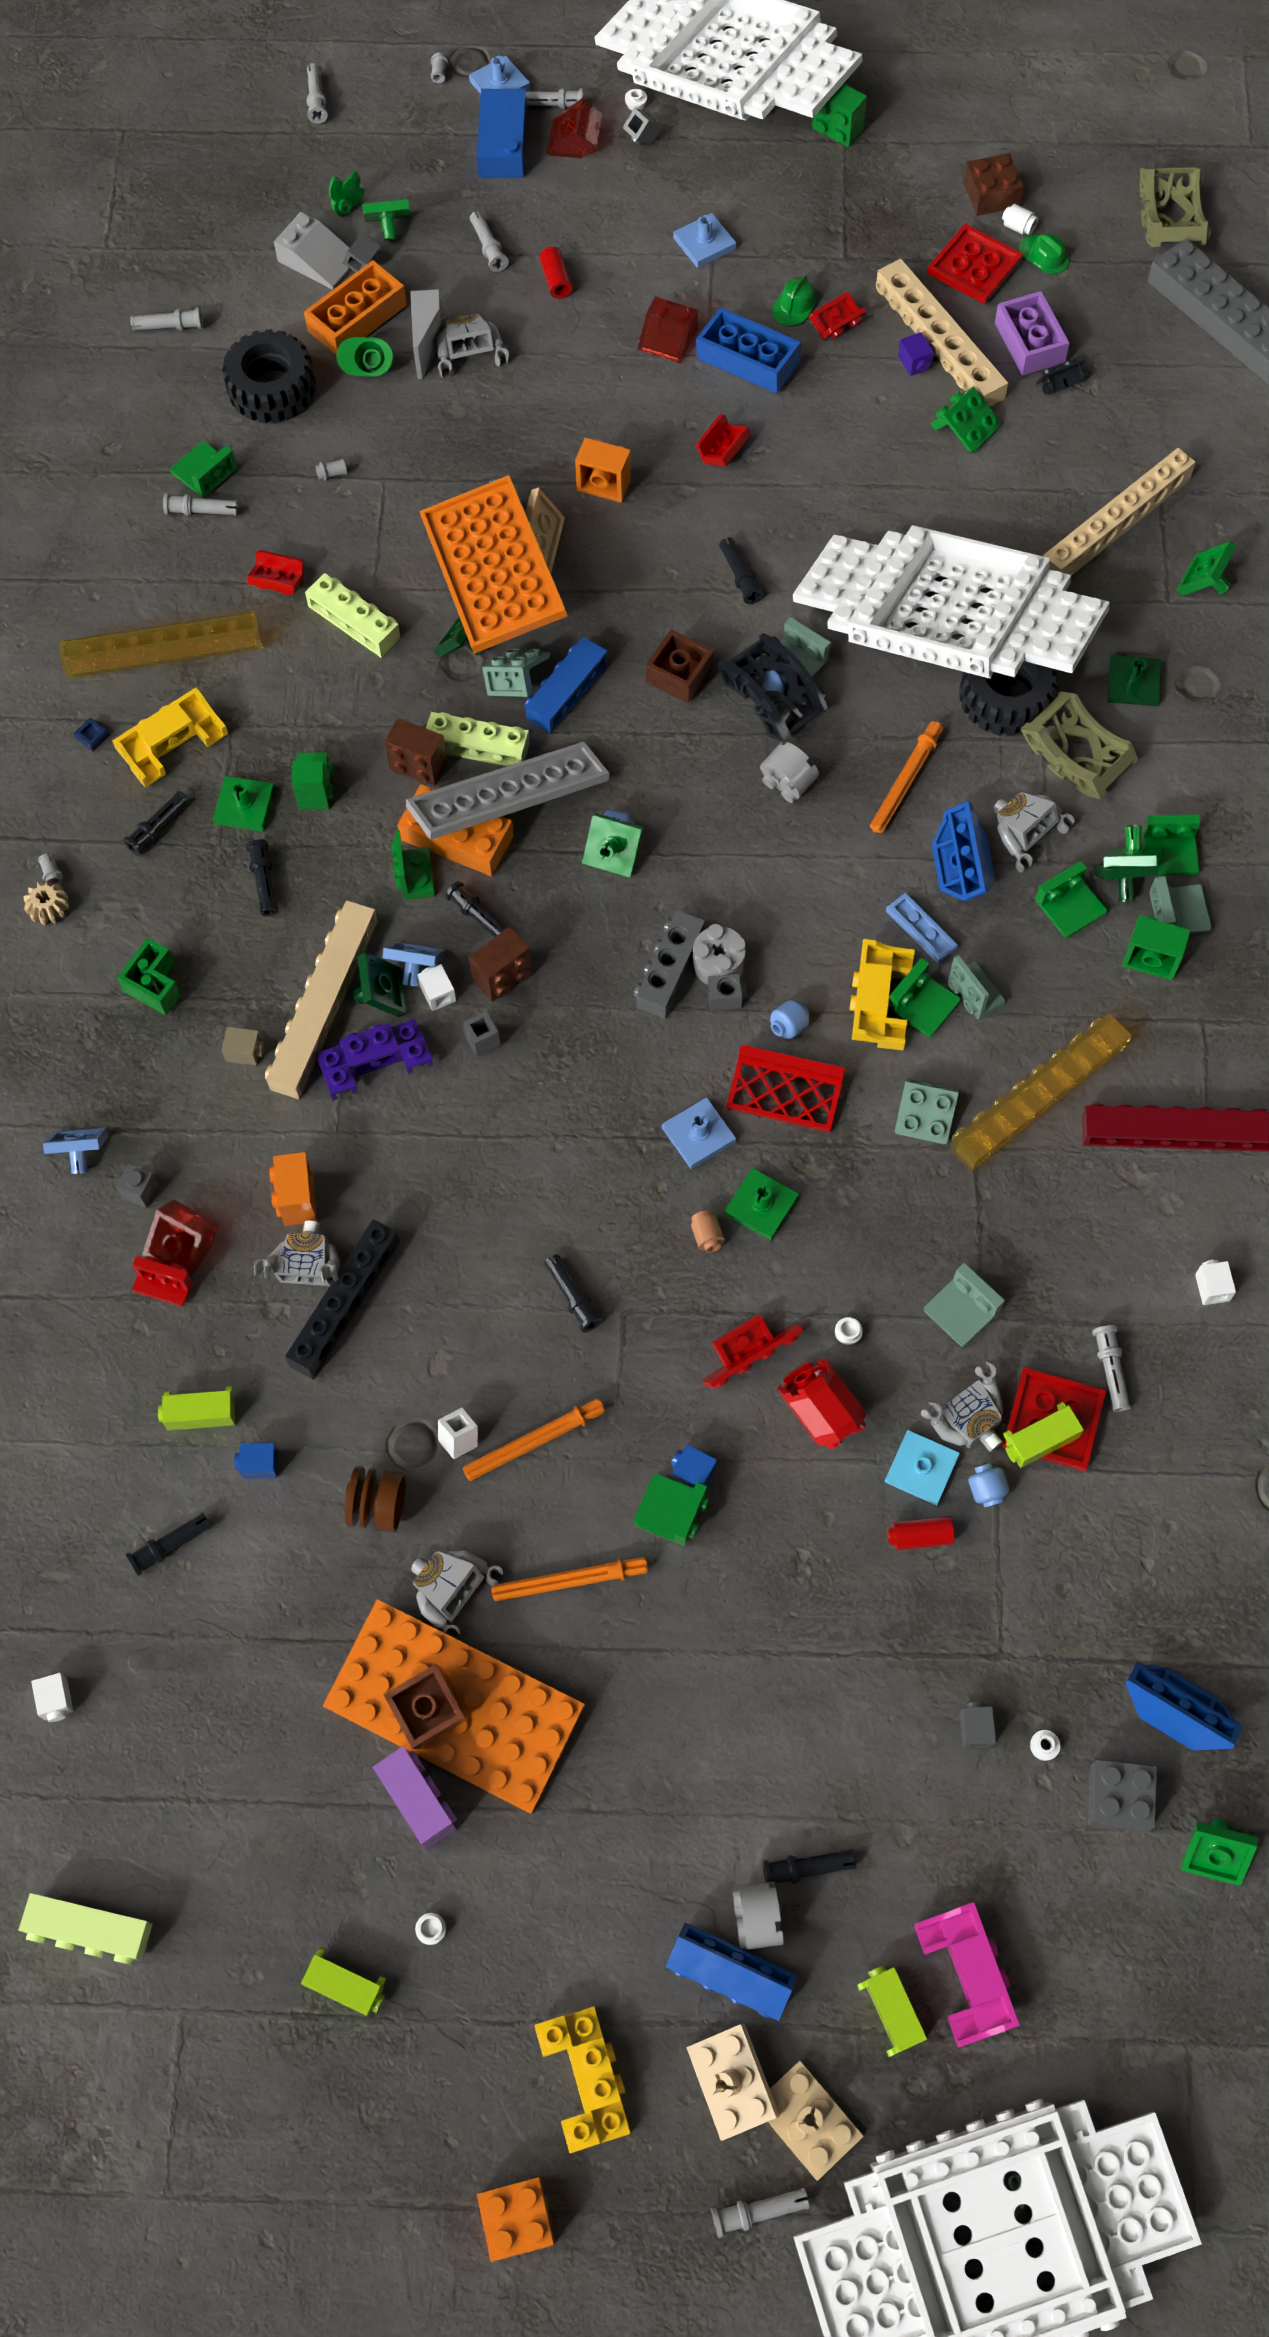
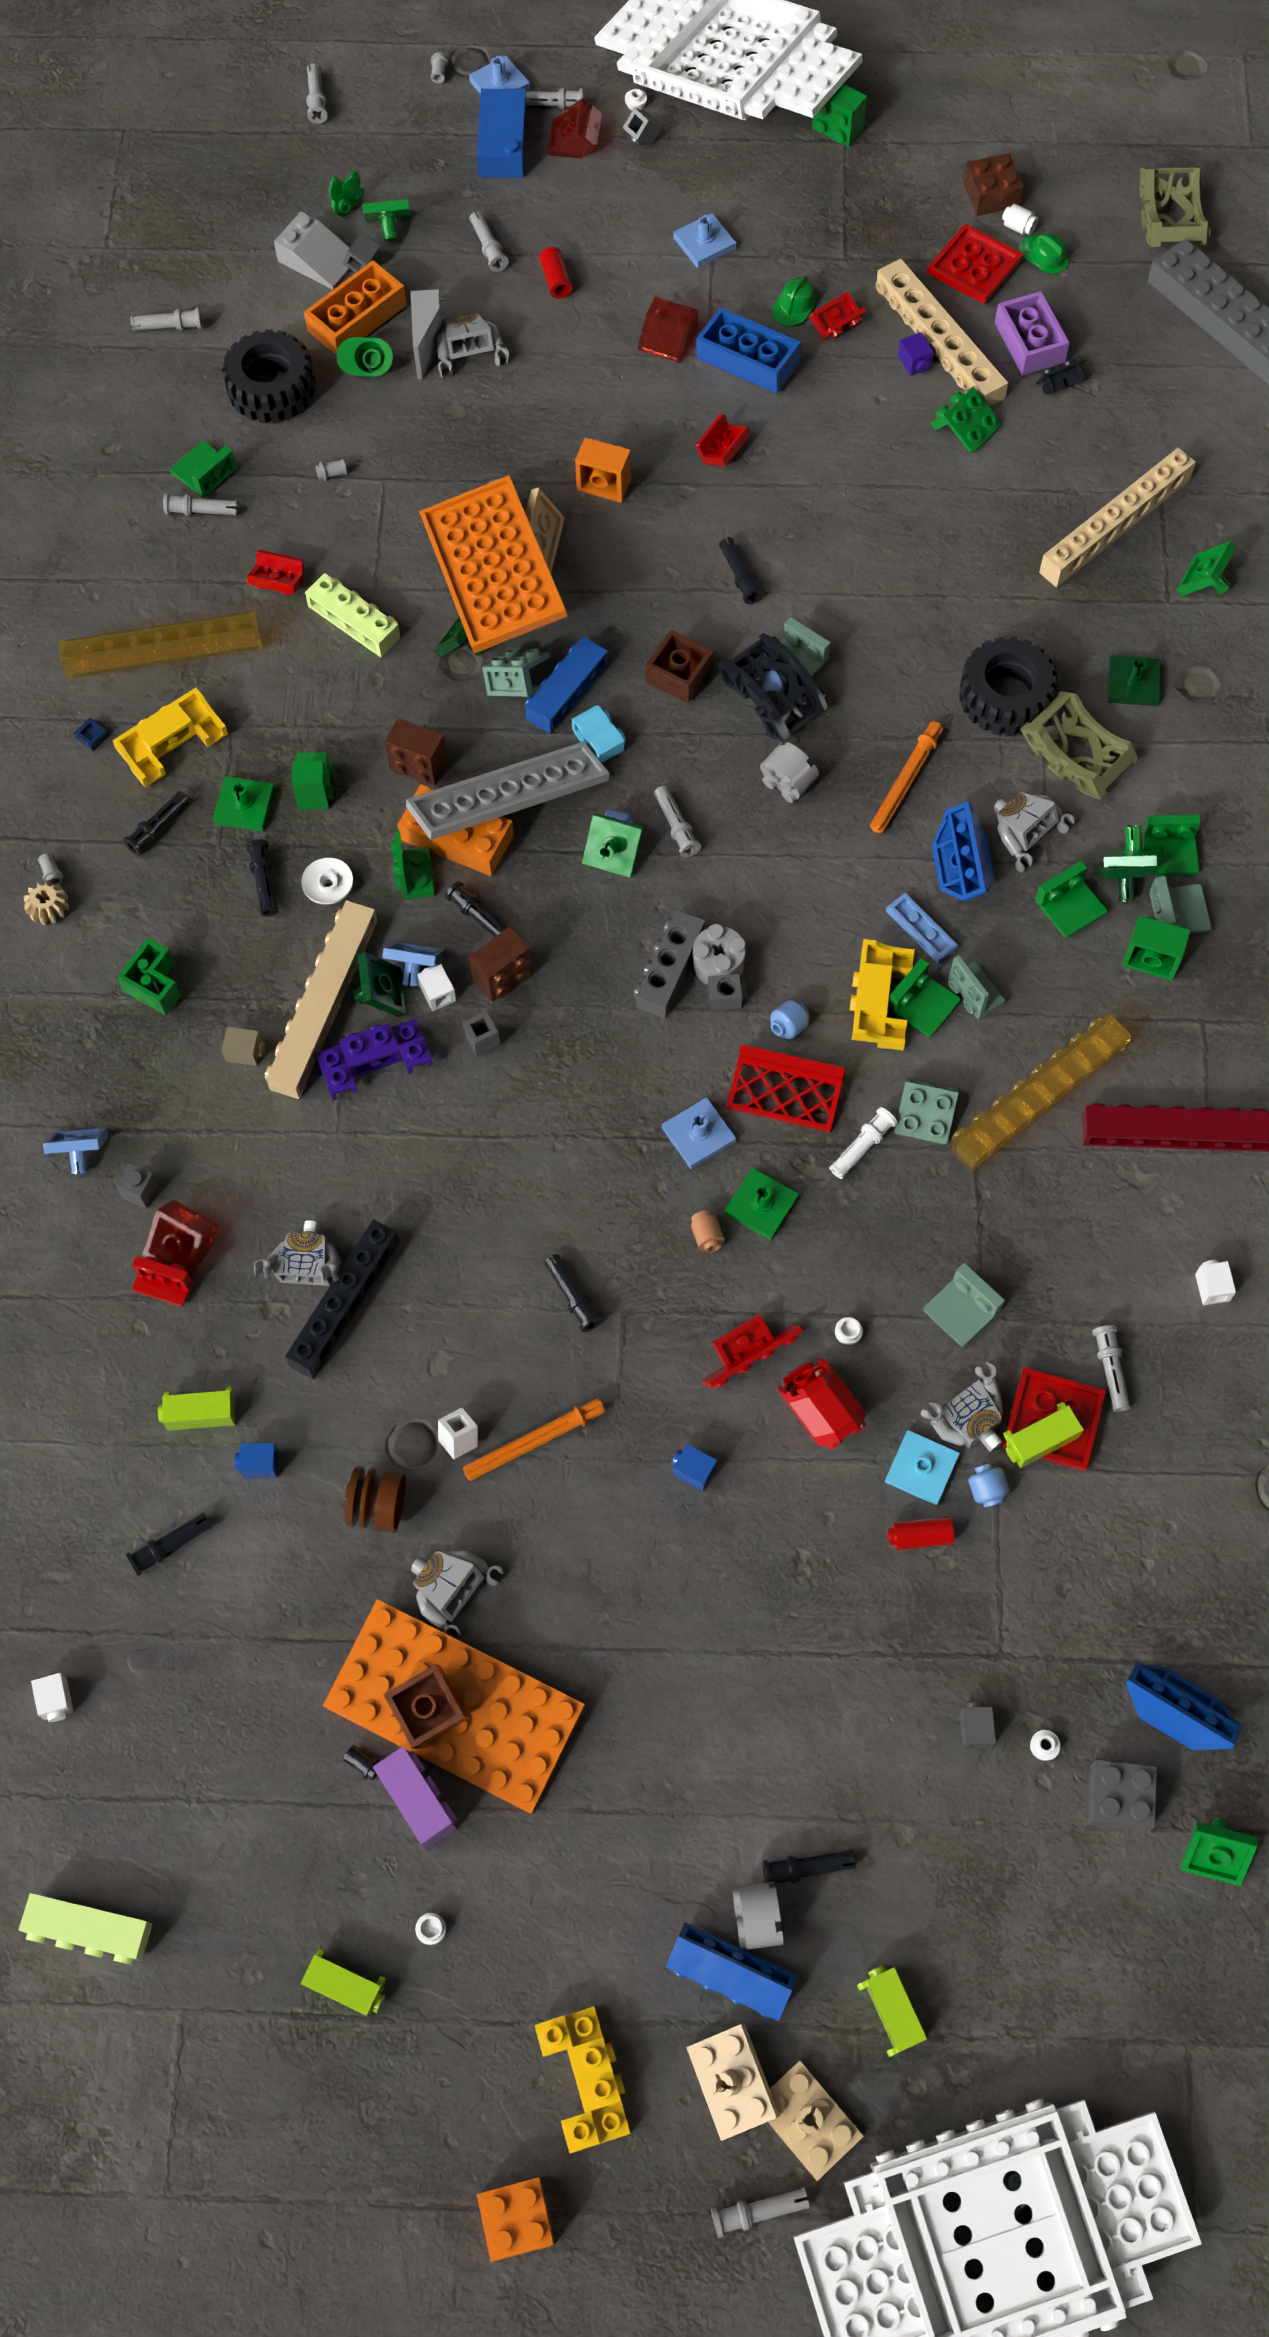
(293, 1189): orange brick -> none
(324, 872): none -> white dish
(361, 1762): none -> black pin
(480, 739): yellowish green brick -> none
(570, 1578): orange axle -> none
(598, 733): none -> medium azure brick
(671, 1509): green bracket -> none
(680, 830): none -> light grey pin
(870, 1135): none -> white pin
(977, 1971): dark pink bracket -> none
(1022, 618): white piece -> none

